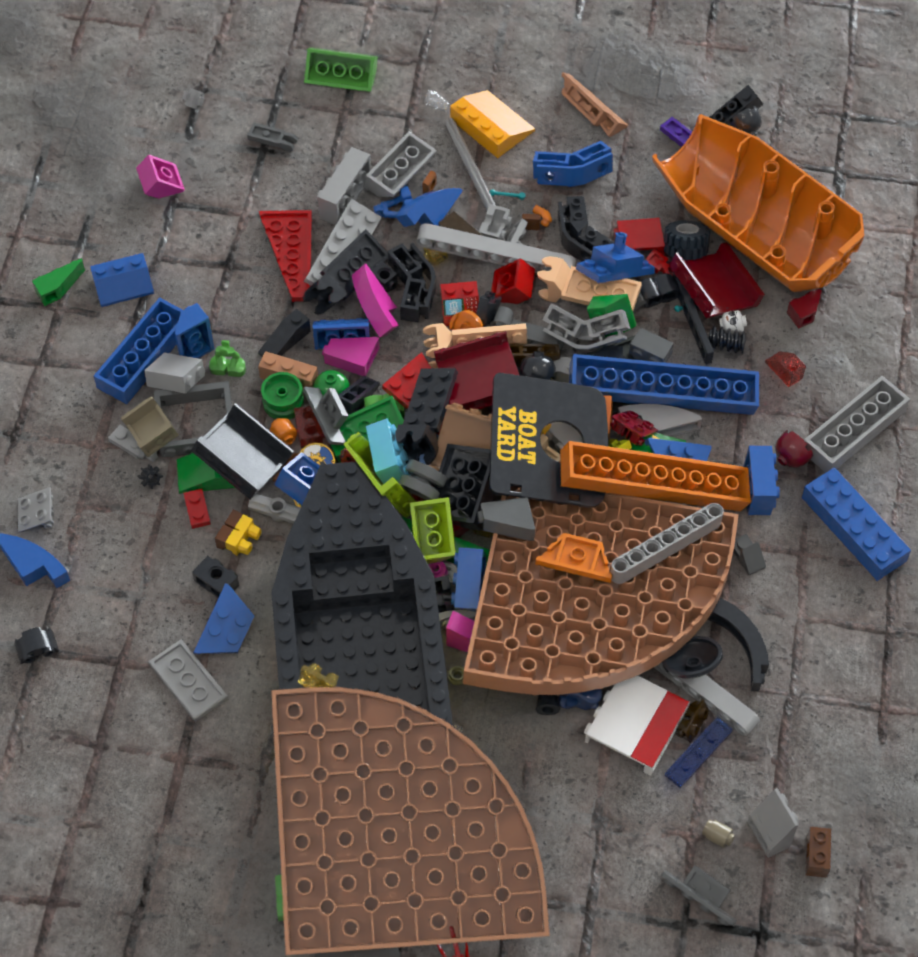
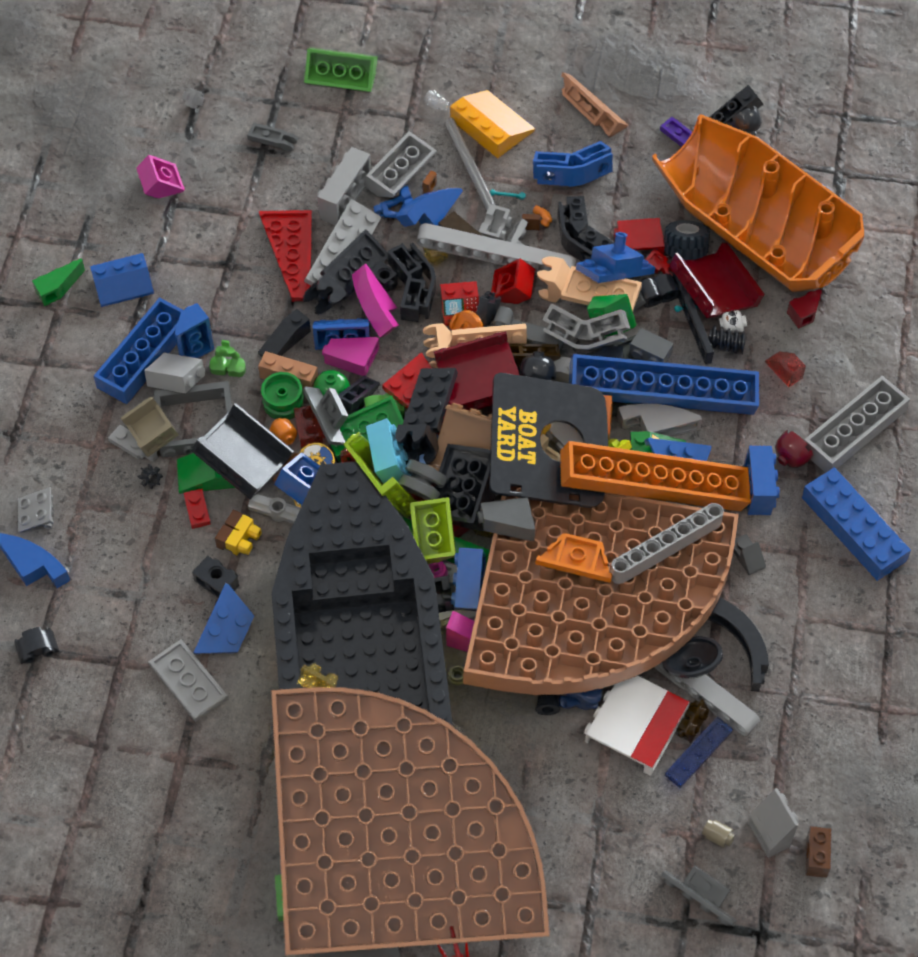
(635, 427): dark red hinge -> none

